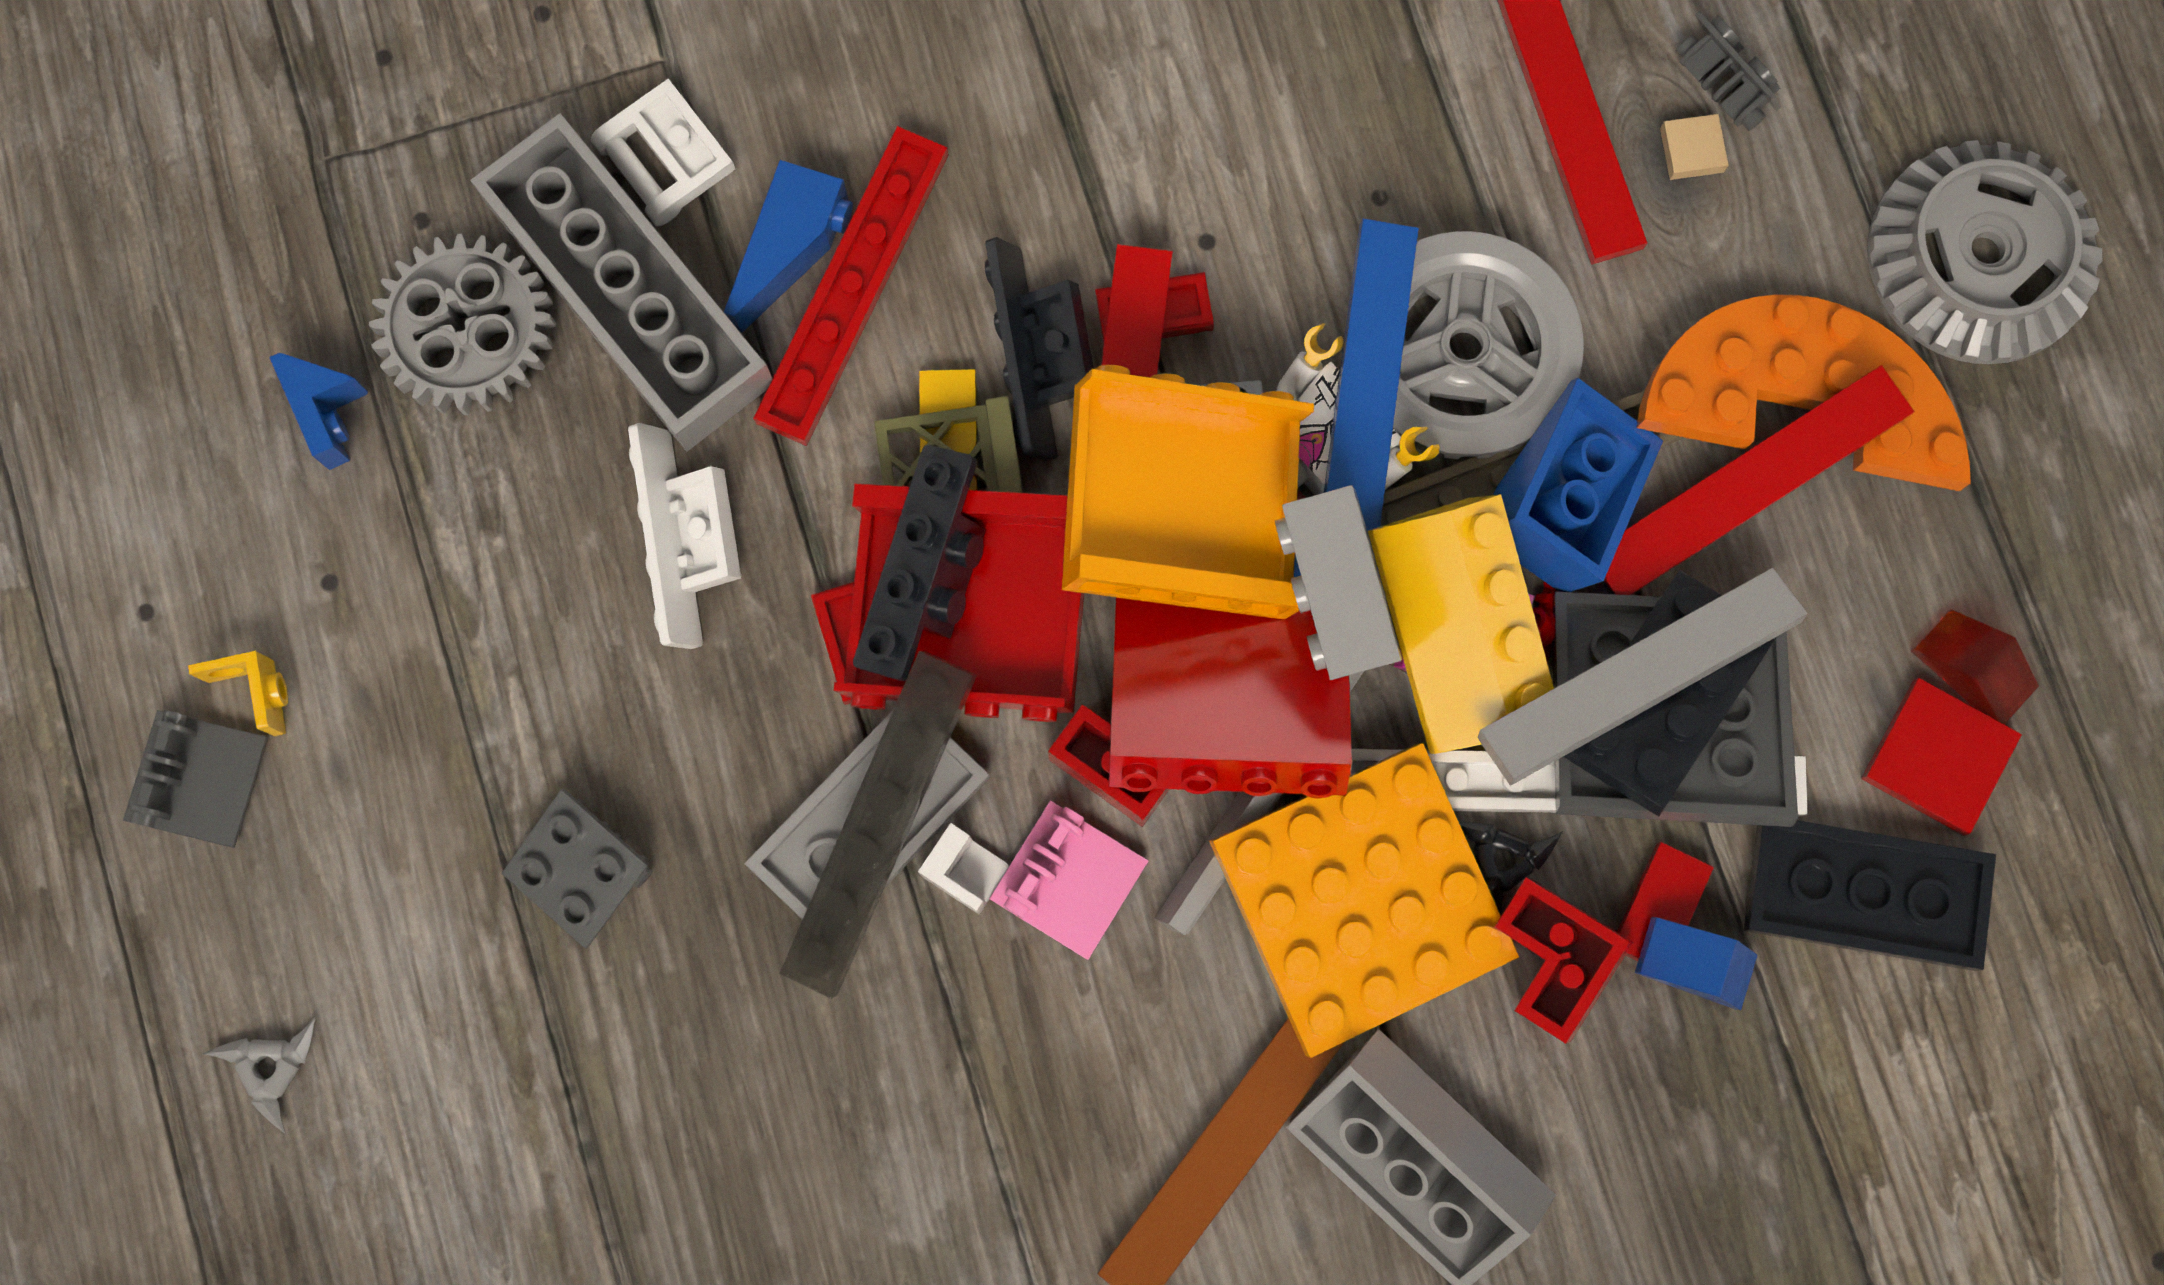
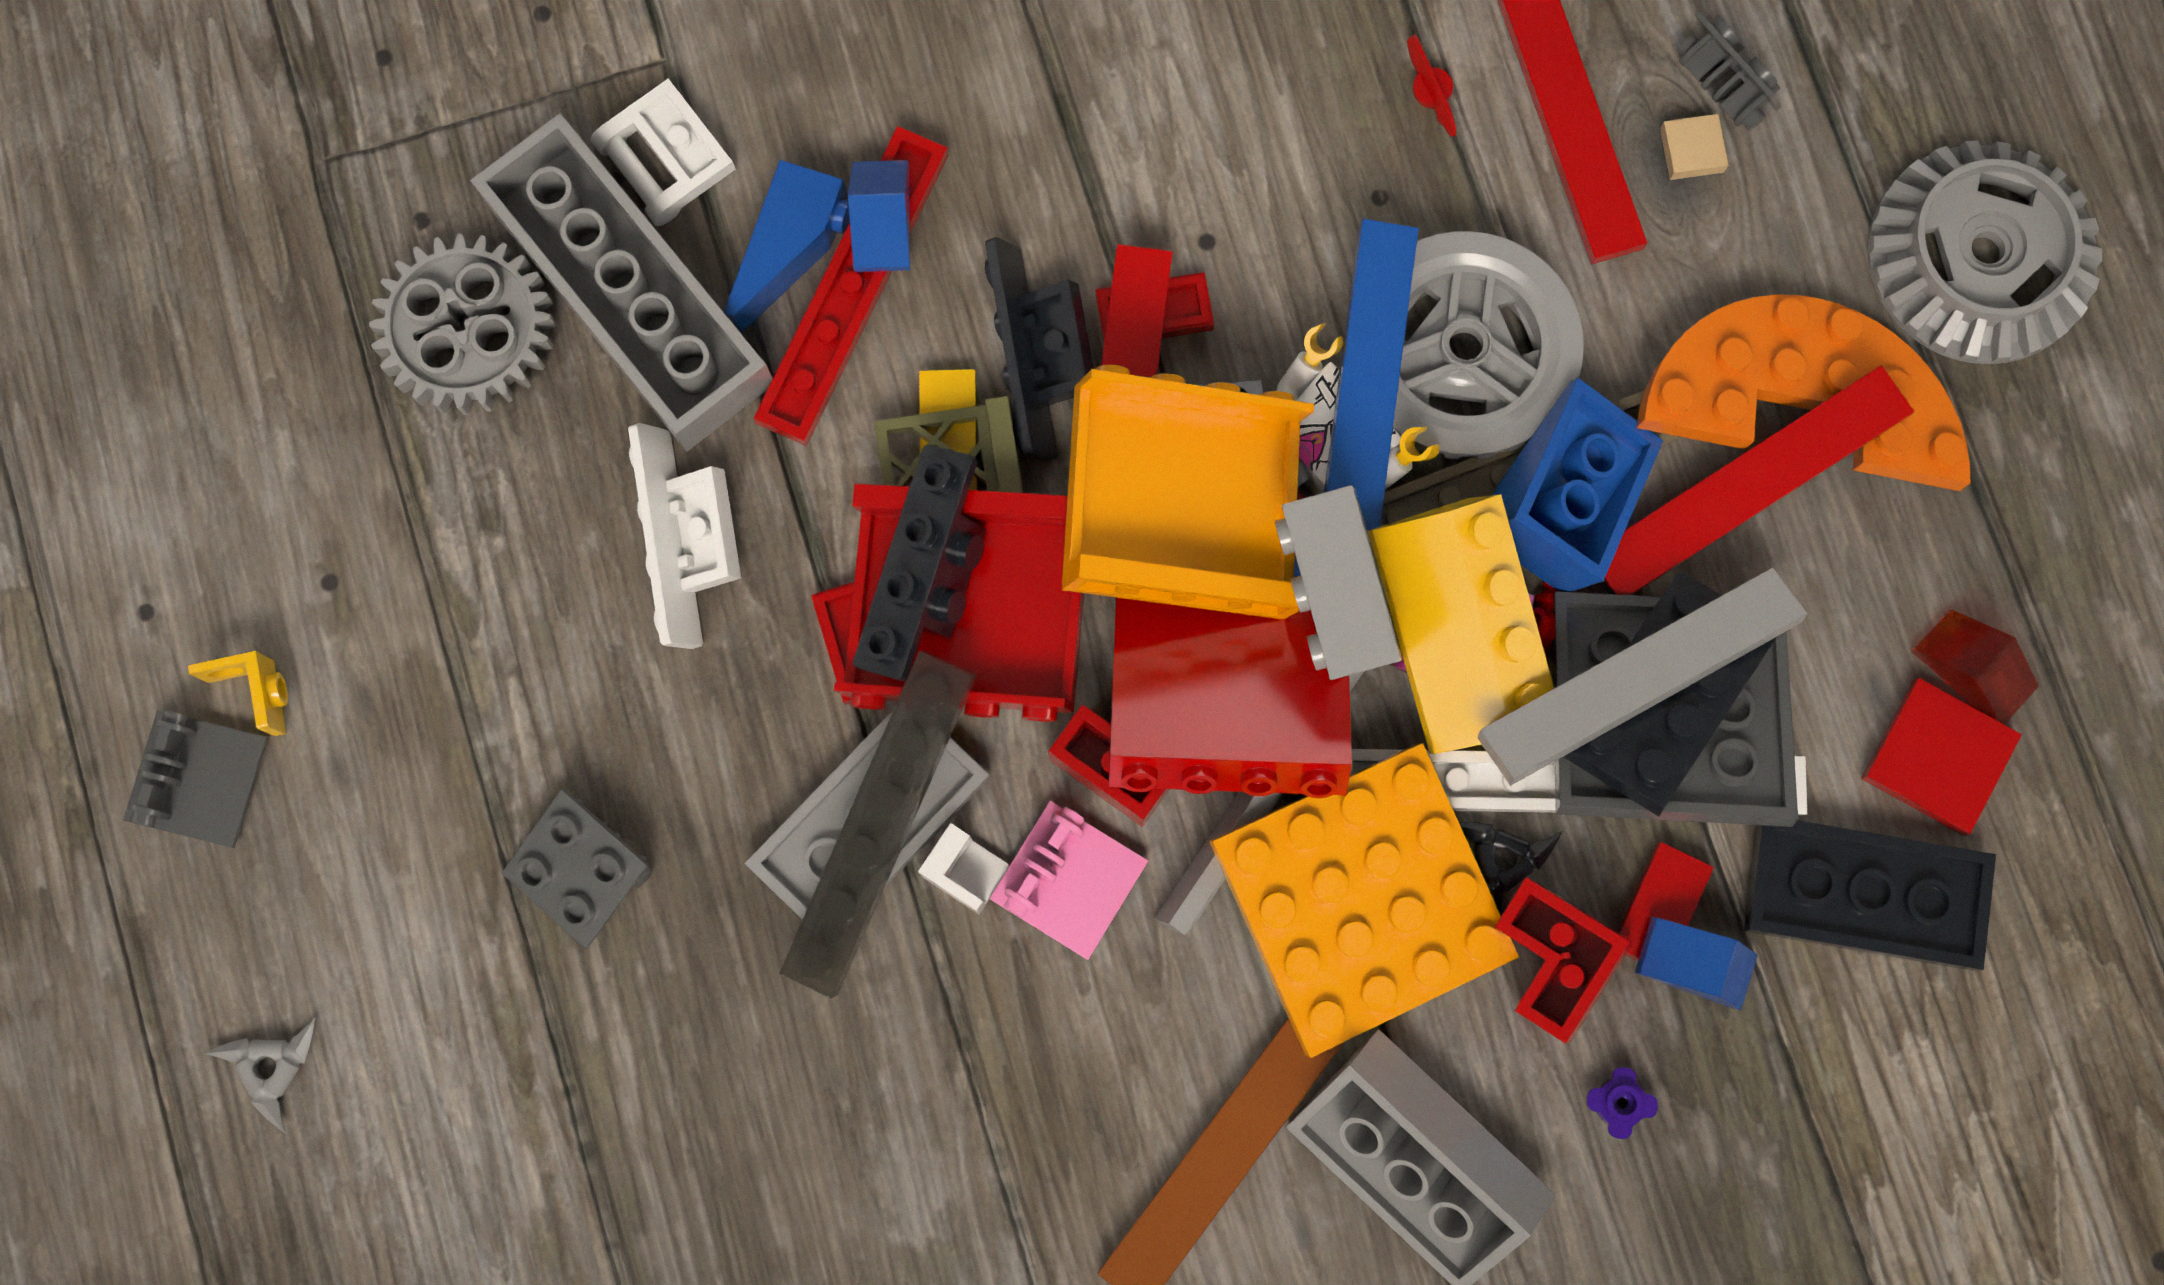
(314, 396): blue slope -> none
(880, 215): none -> blue slope
(1432, 86): none -> red piece
(1604, 1102): none -> dark purple plate

